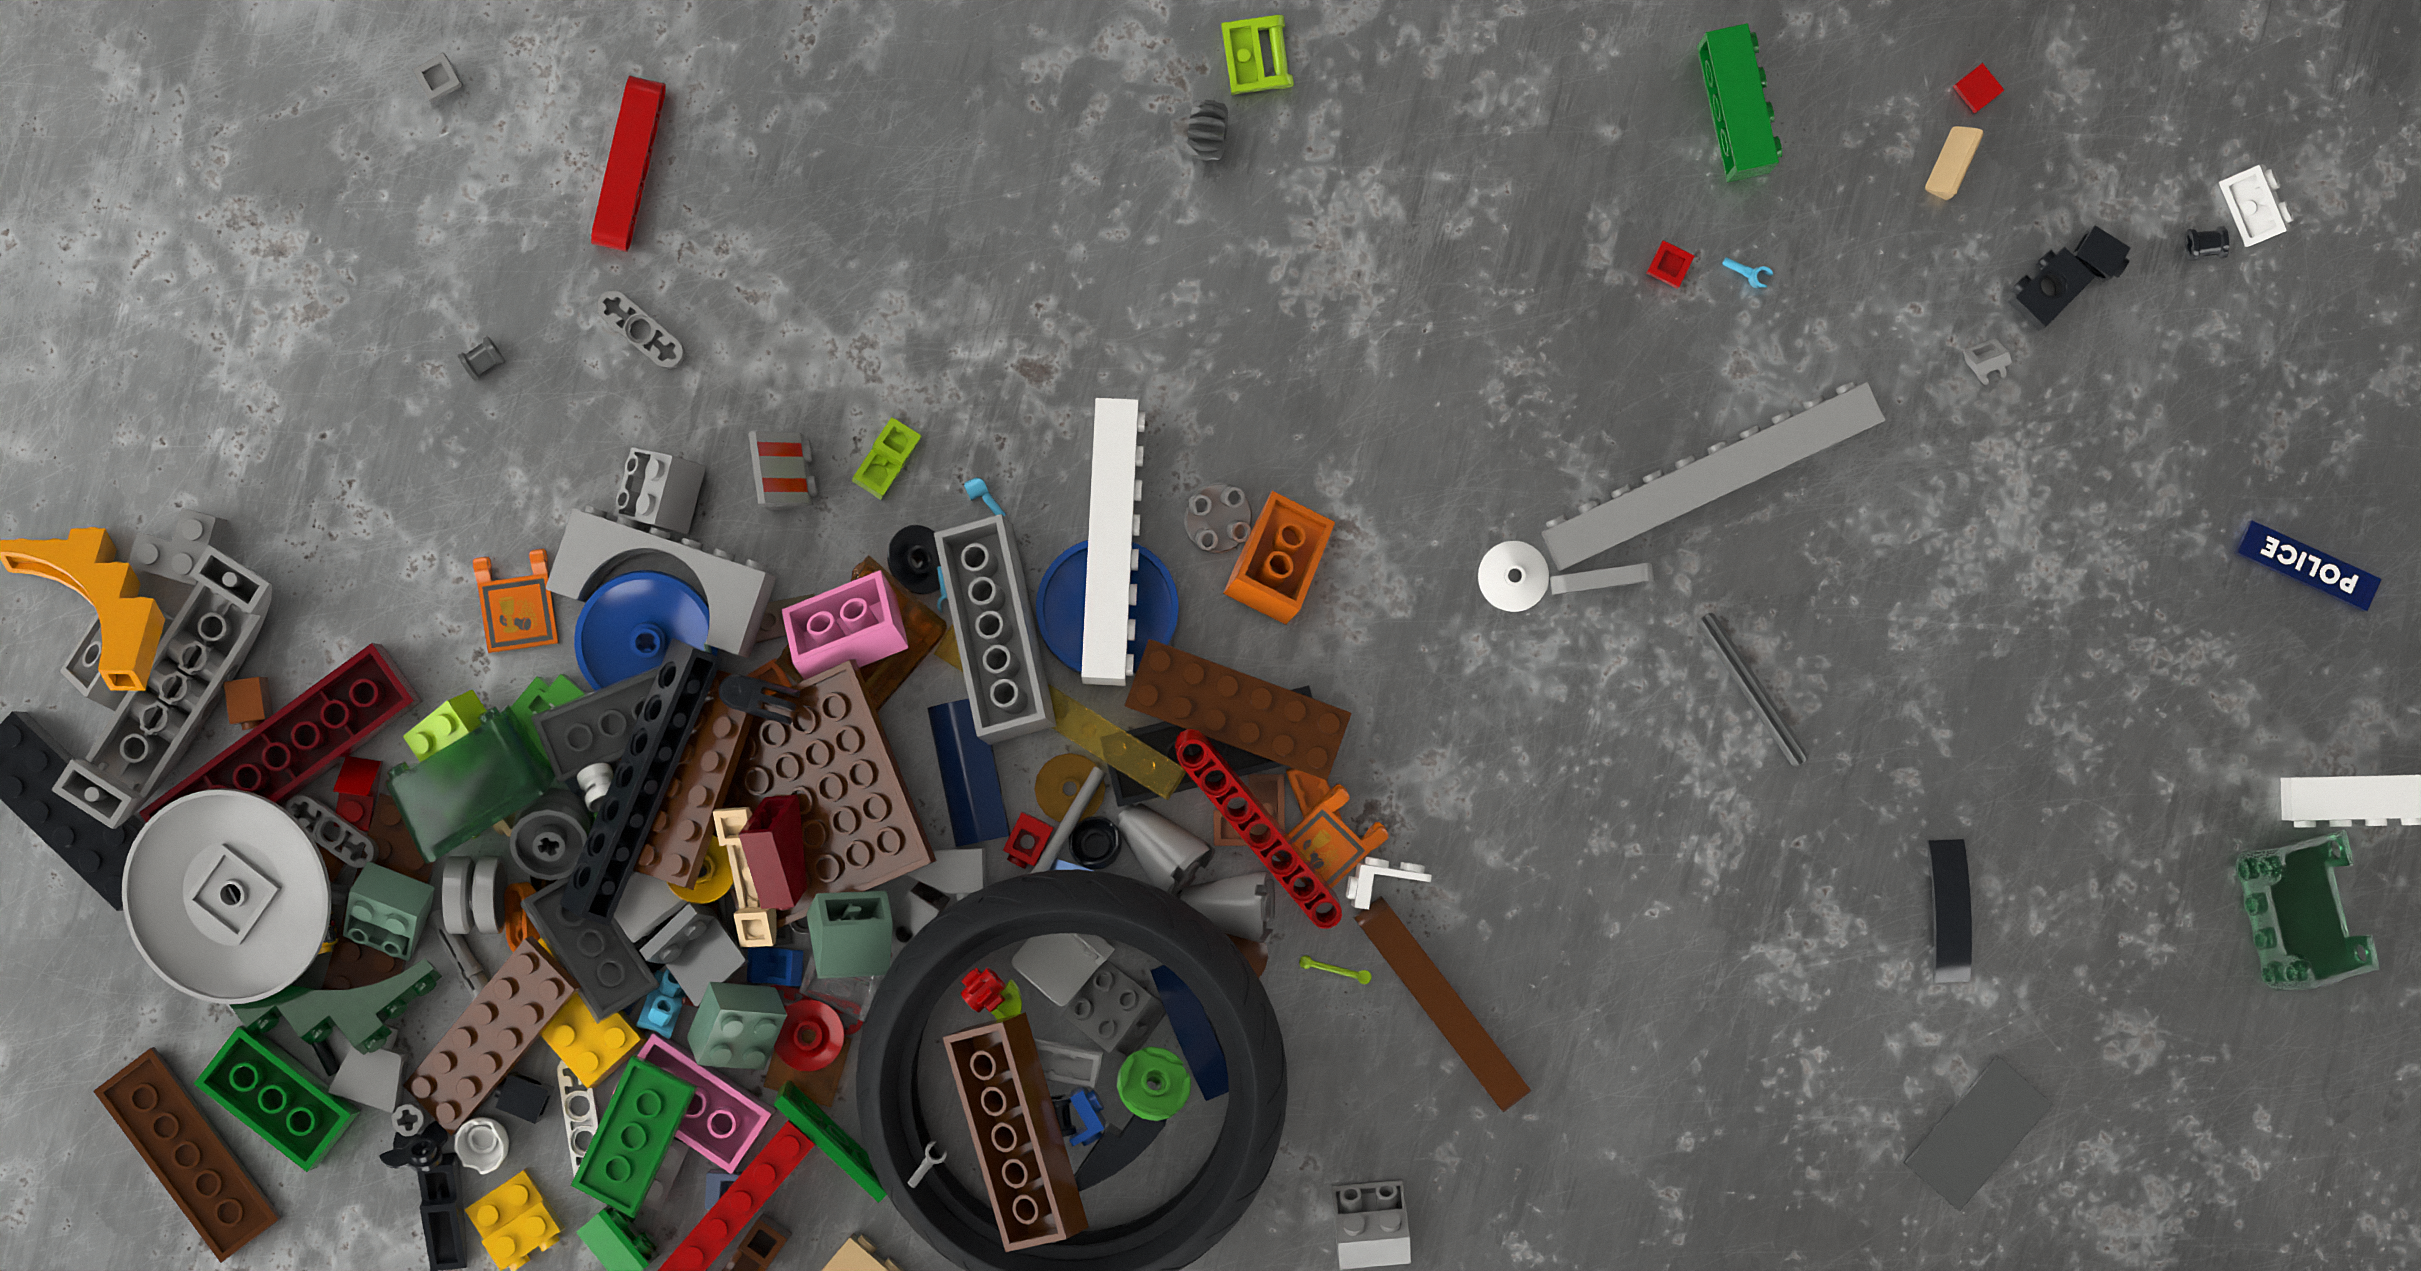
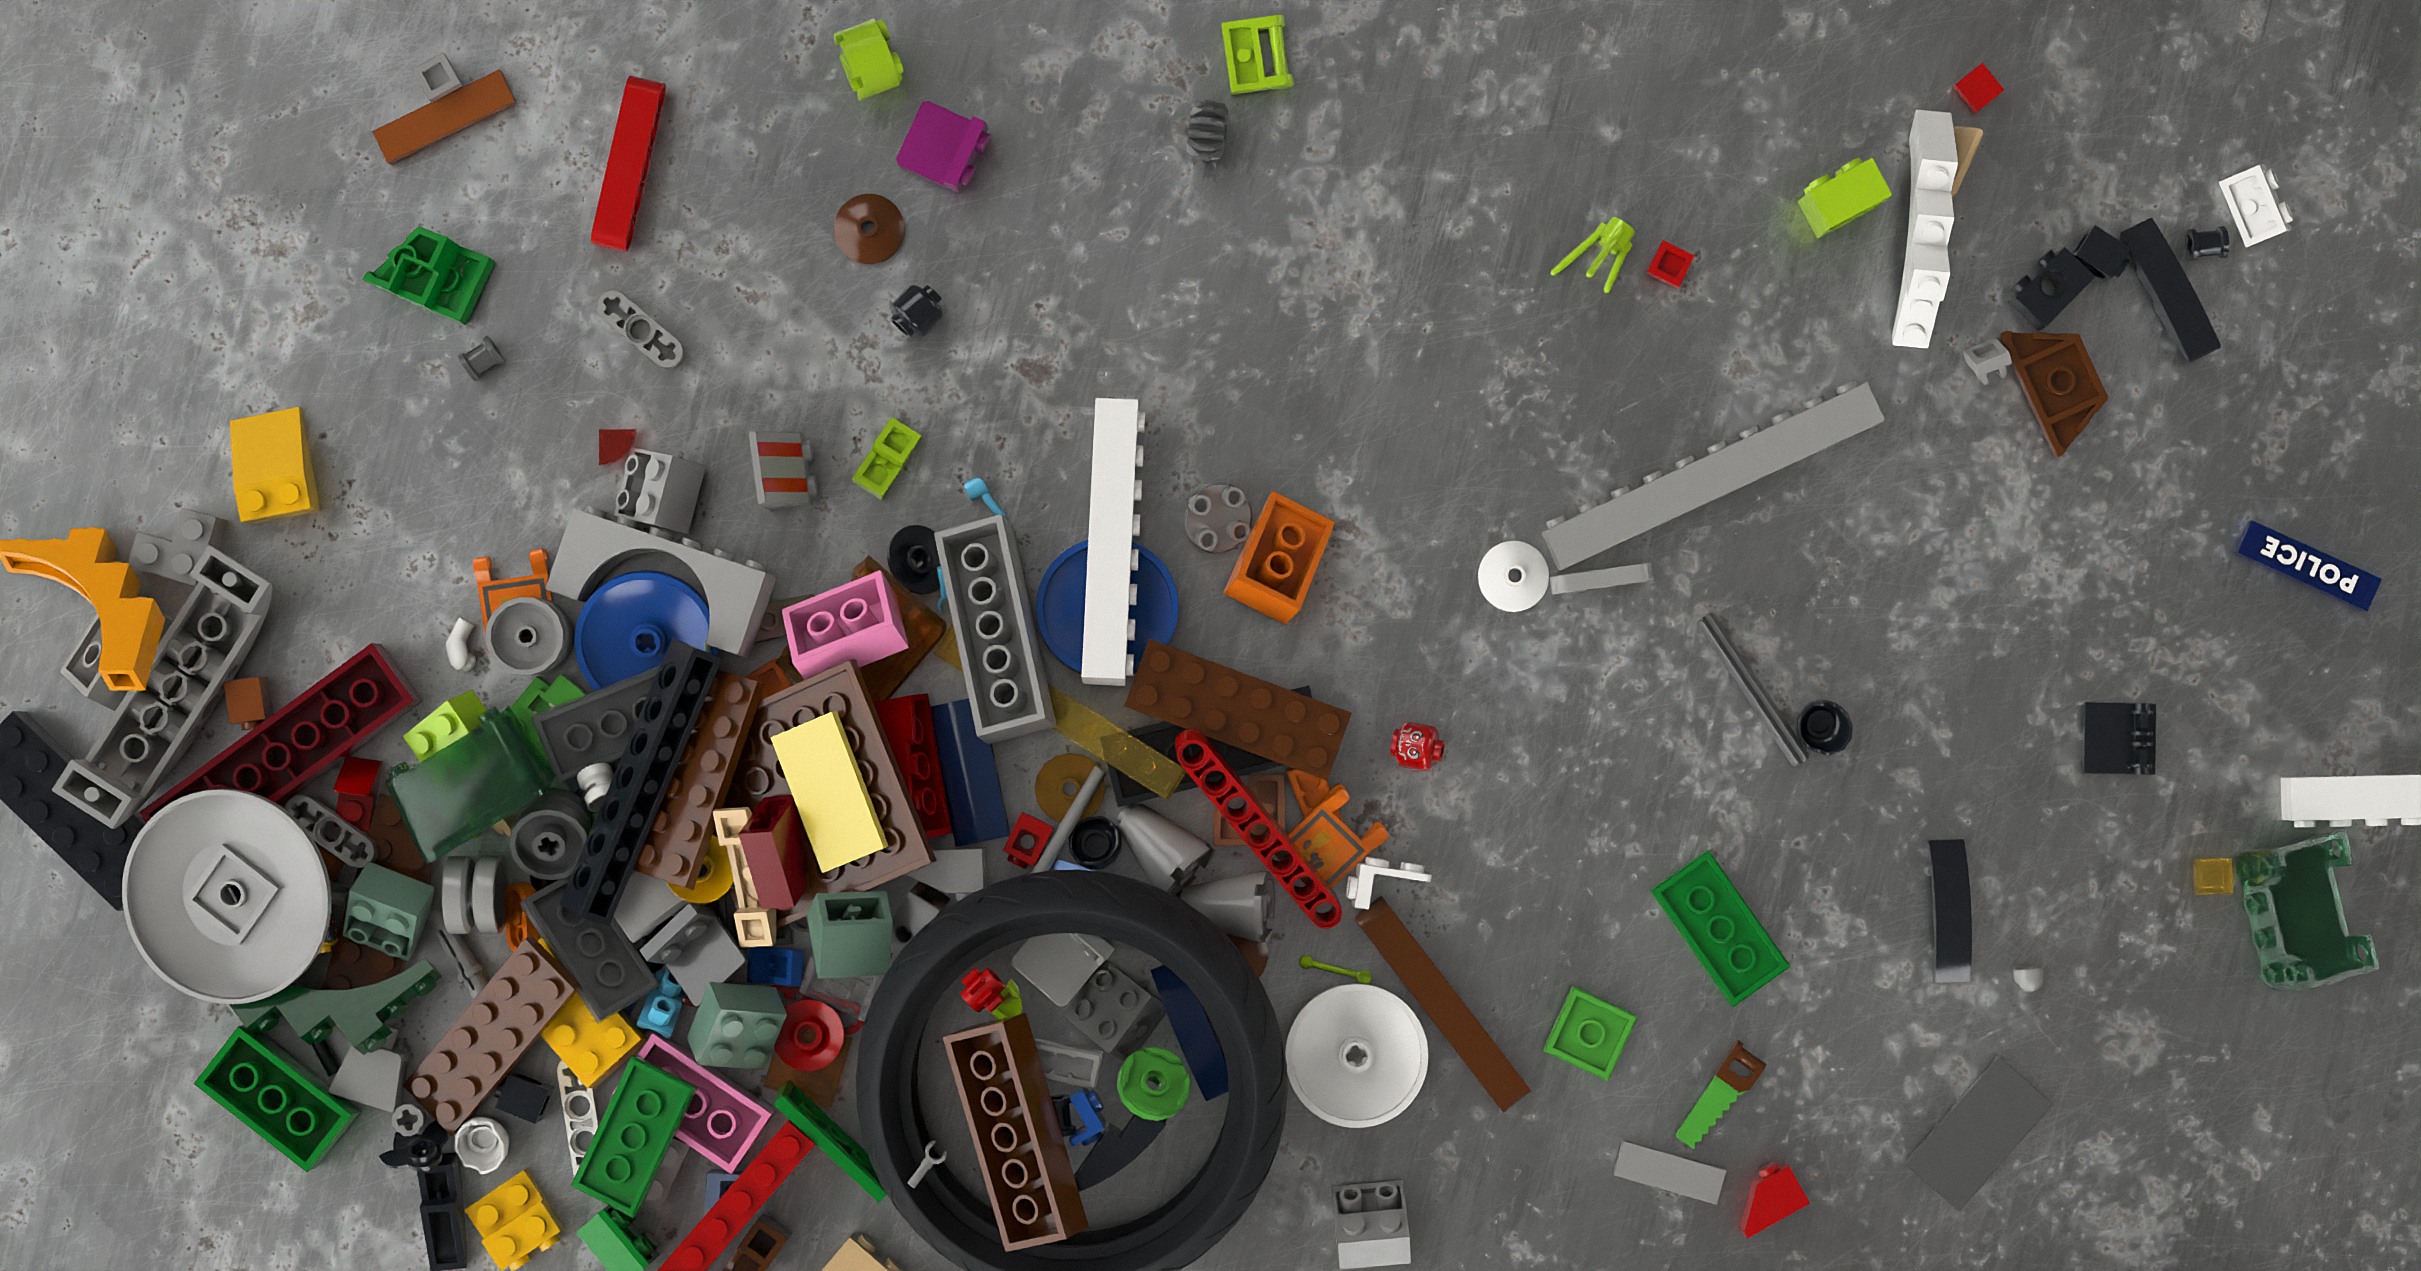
(187, 1154): reddish brown plate -> none
(272, 467): none -> yellow slope
(434, 274): none -> green slope
(444, 117): none -> dark orange tile
(457, 648): none -> white arm
(507, 634): none -> light grey wheel
(614, 444): none -> clear red tile
(748, 694): black arm -> none
(829, 791): none -> light yellow tile
(868, 58): none -> lime brick
(873, 246): none -> reddish brown dish
(914, 745): none -> red wedge
(916, 310): none -> black head
(943, 146): none -> magenta bracket
(1356, 1055): none -> white dish
(1417, 746): none -> red head
(1590, 1033): none -> bright green plate
(1614, 238): none -> lime plant
(1669, 1172): none -> light grey tile
(1719, 1094): none -> bright green piece
(1720, 928): none -> green tile
(1738, 102): green brick -> none
(1748, 272): medium azure hand -> none
(1771, 1198): none -> red slope
(1824, 727): none -> black hair
(1847, 196): none -> lime brick
(1930, 224): none -> white arch
(2028, 977): none -> light grey hinge
(2057, 383): none -> reddish brown wing
(2119, 738): none -> black hinge
(2170, 290): none -> black slope
(2213, 876): none -> clear yellow tile

